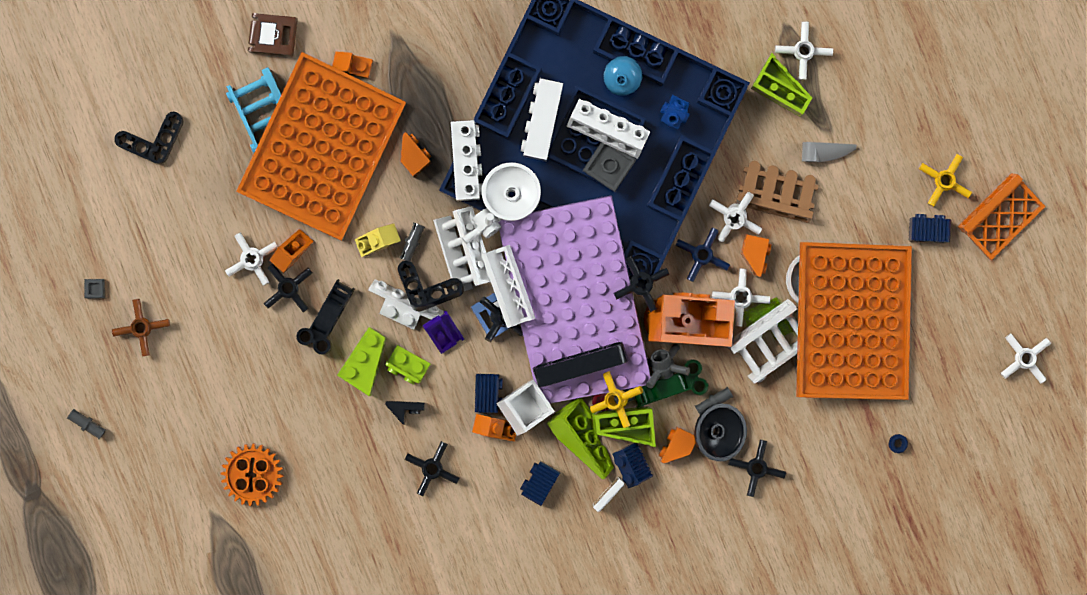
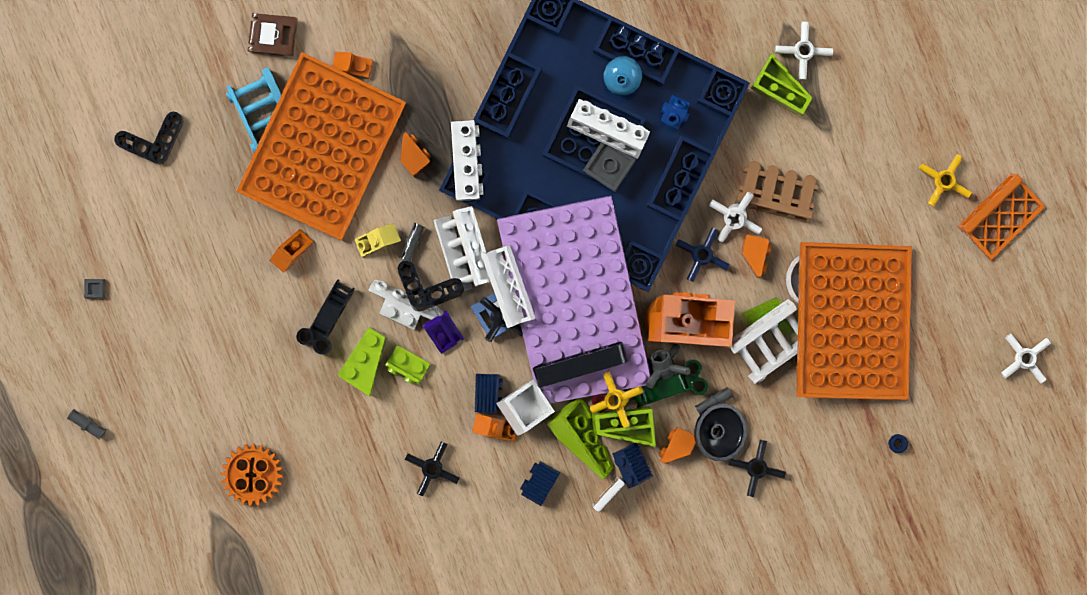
(148, 327): dark orange bar -> none
(245, 256): white bar -> none
(282, 281): black bar -> none
(399, 408): black slope -> none
(486, 224): white bar -> none
(507, 179): white dish -> none
(543, 119): white brick -> none
(634, 280): black bar -> none
(746, 292): white bar -> none
(825, 151): light grey piece -> none
(929, 229): dark blue brick -> none

